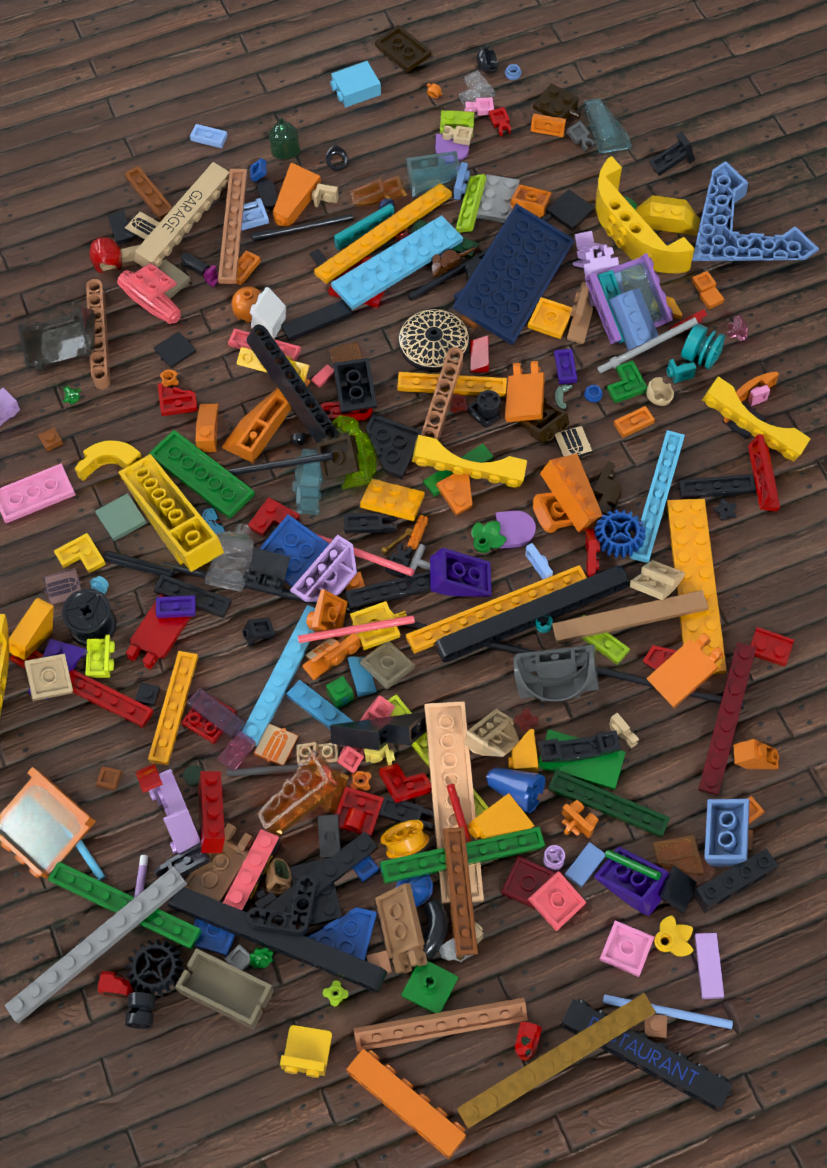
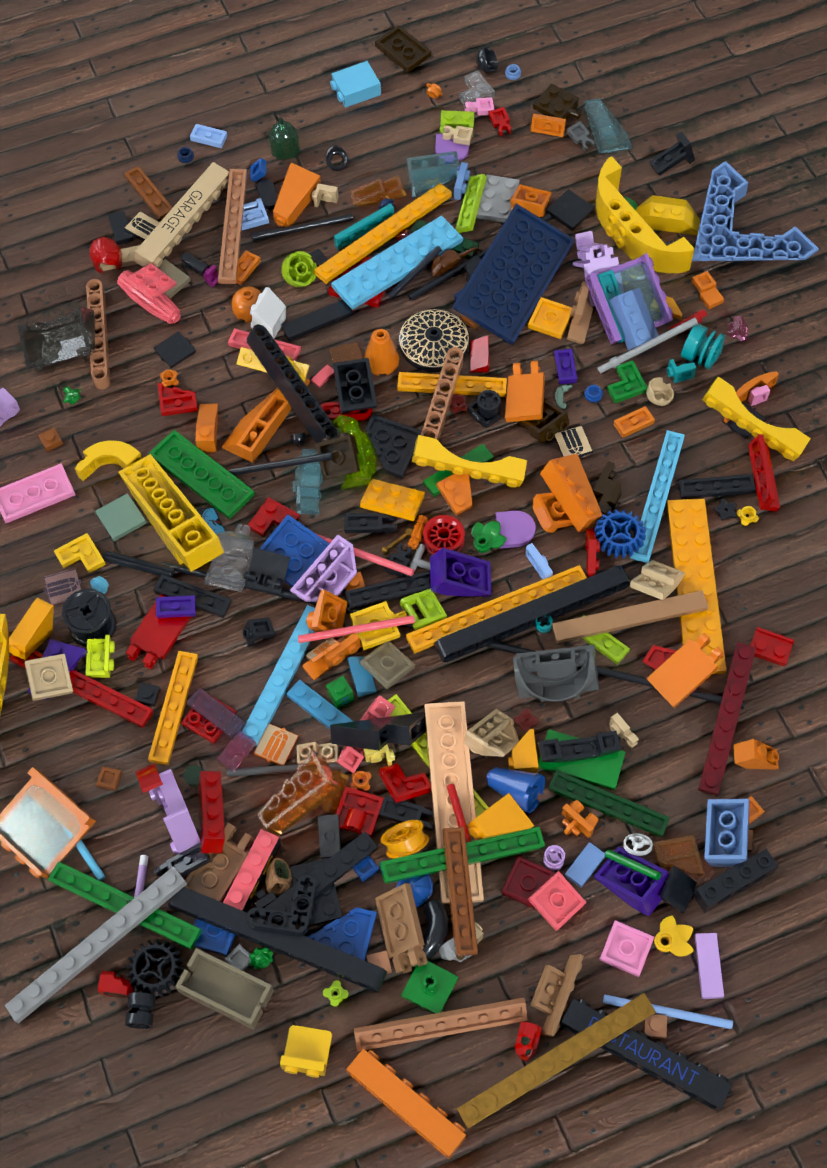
(185, 155): none -> dark blue plate
(298, 269): none -> lime cylinder
(382, 353): none -> orange cone
(414, 272): none -> black bar
(427, 604): none -> lime plate
(441, 526): none -> red wheel
(554, 991): none -> medium nougat bracket
(635, 838): none -> white piece
(748, 510): none -> yellow plate

